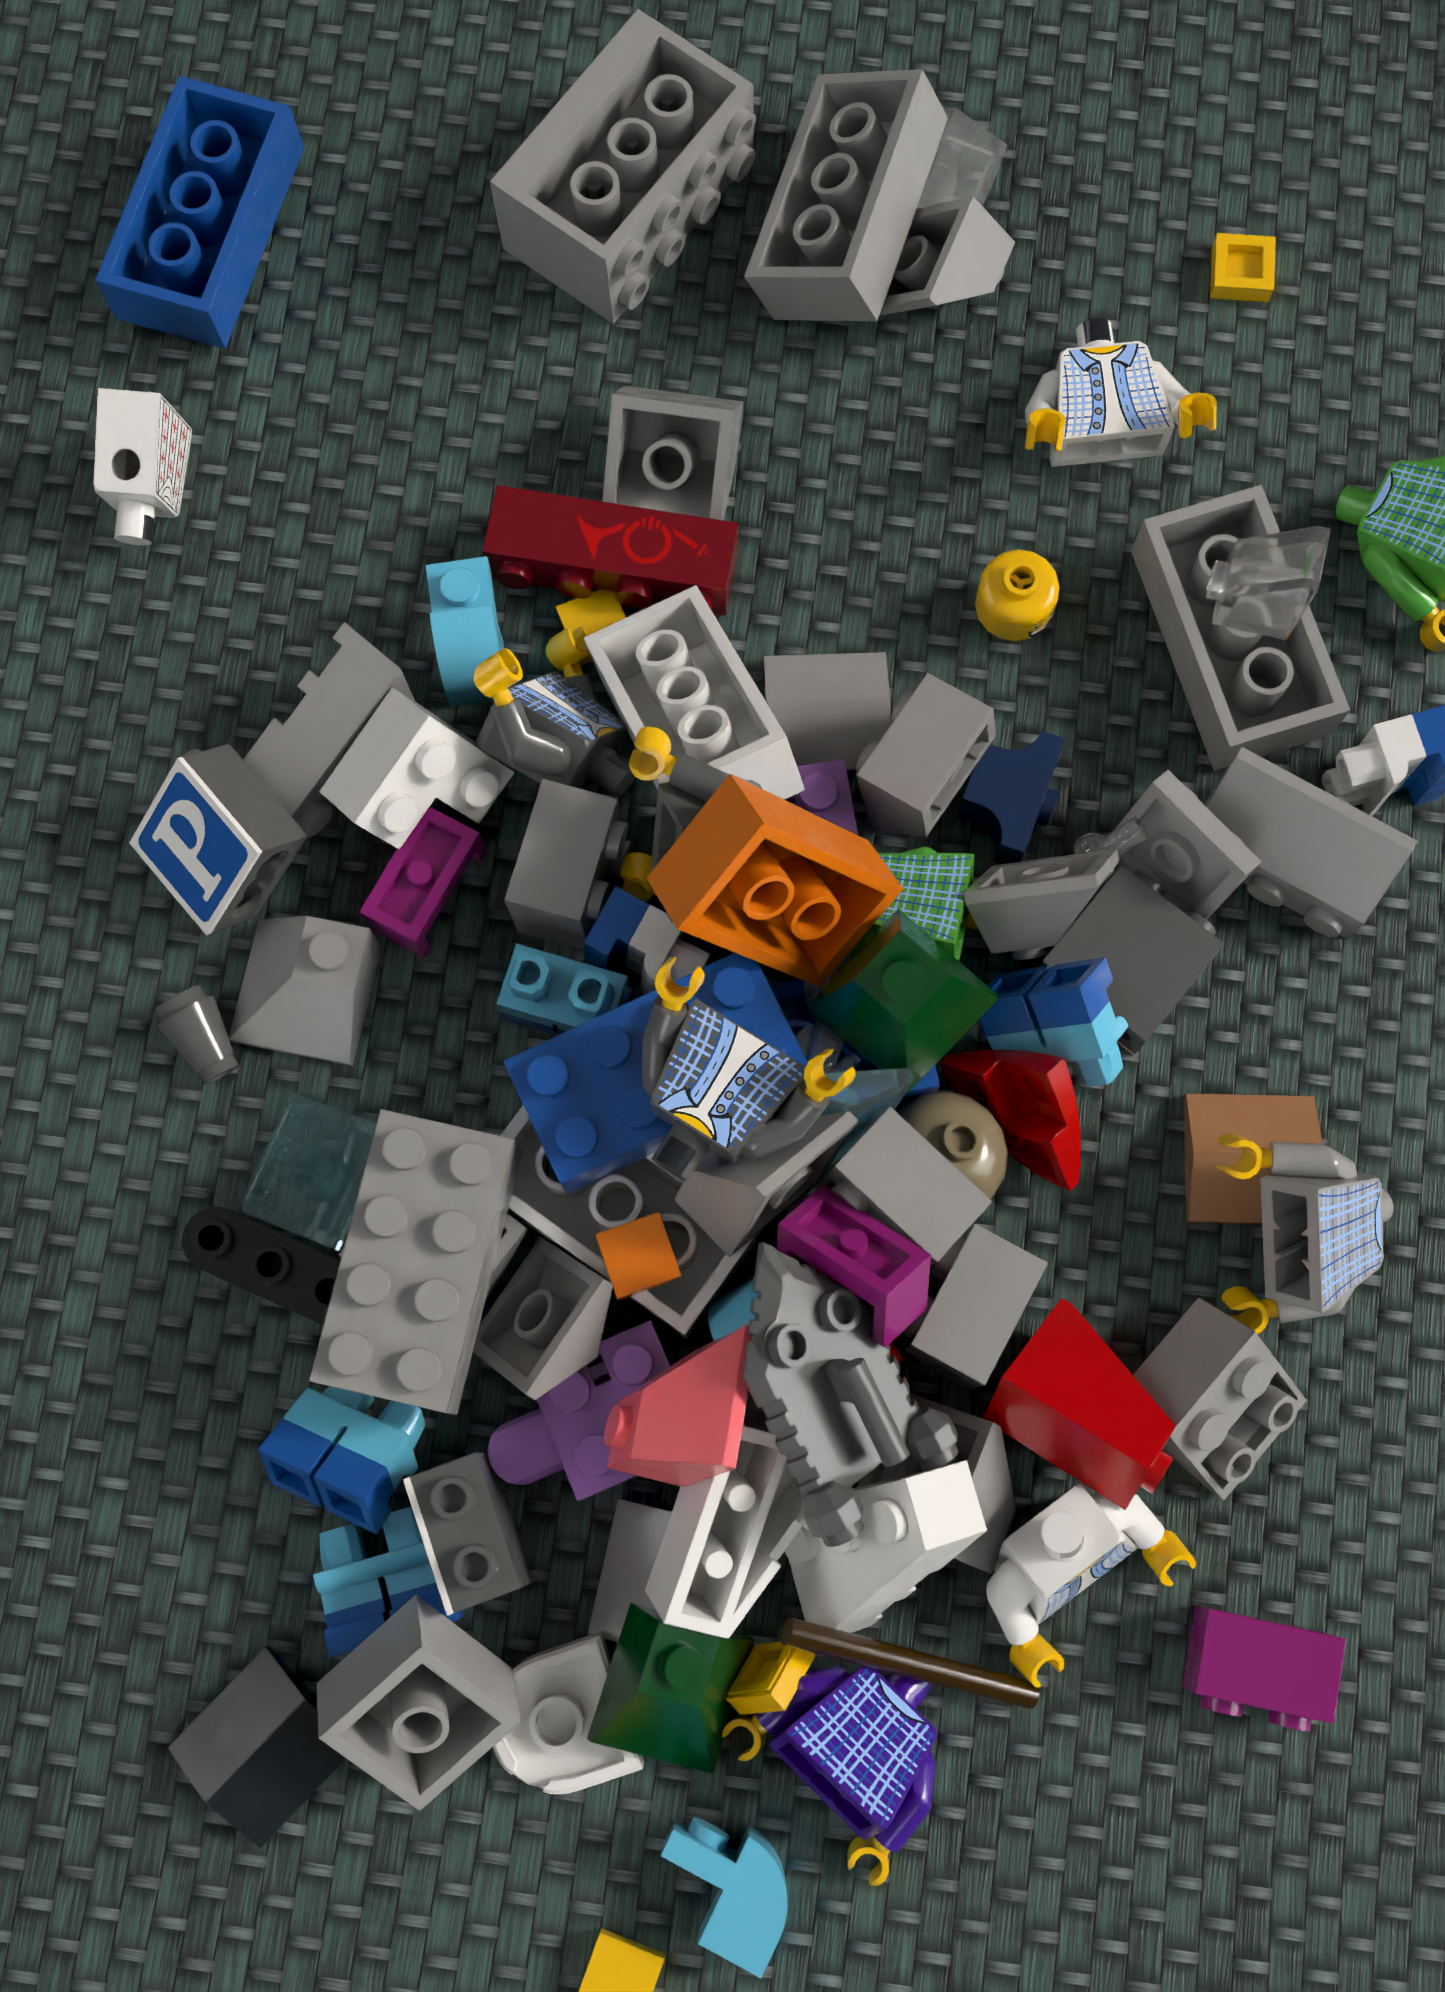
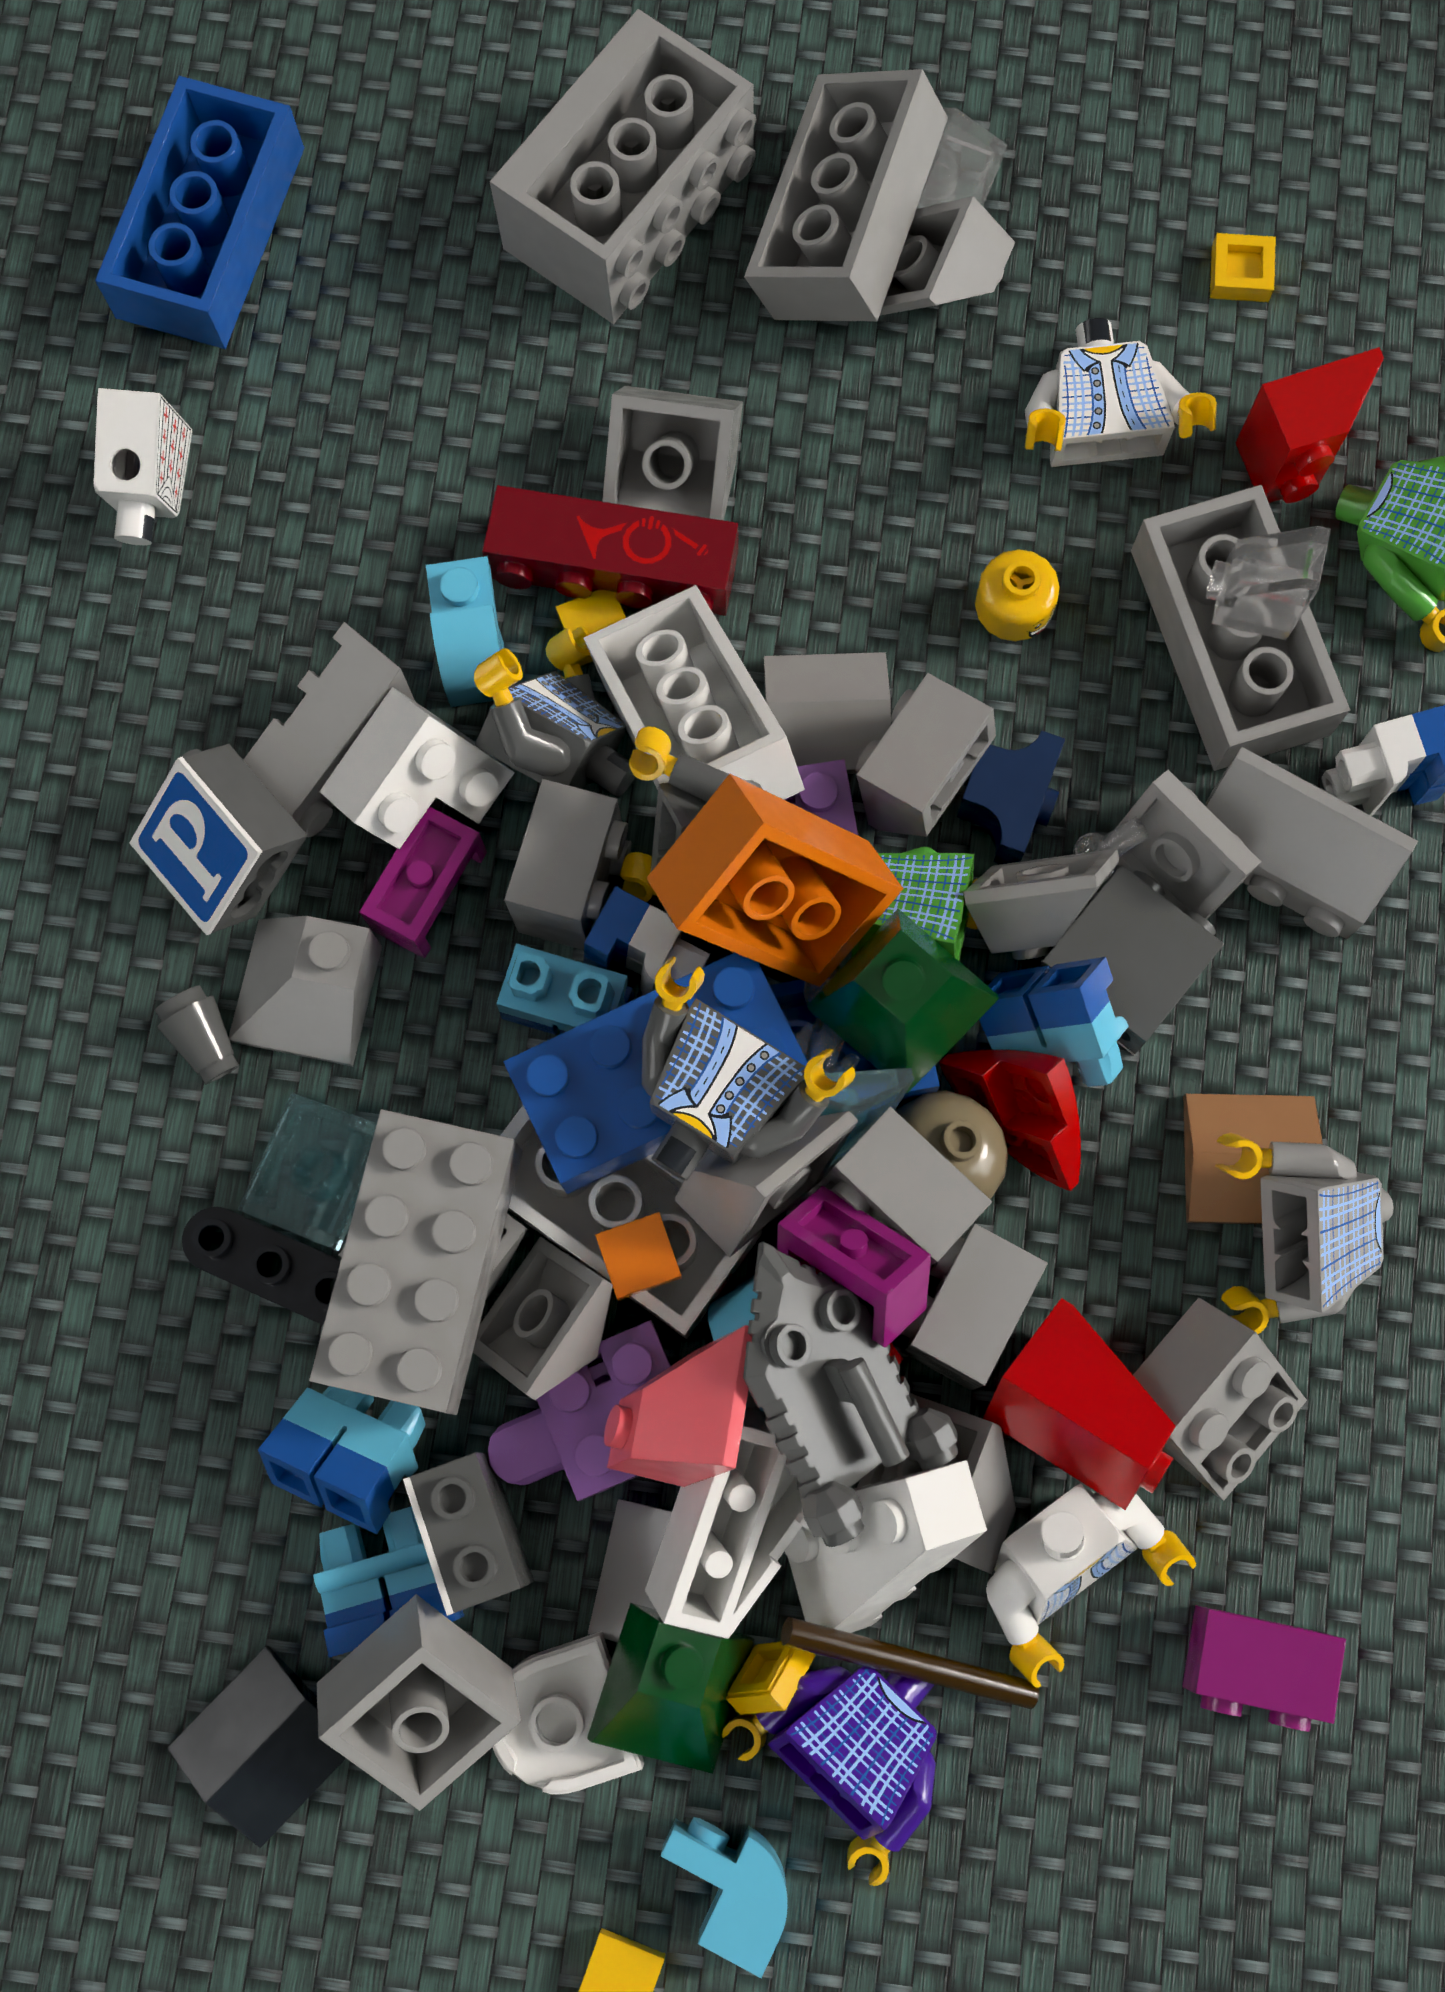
(1302, 424): none -> red slope

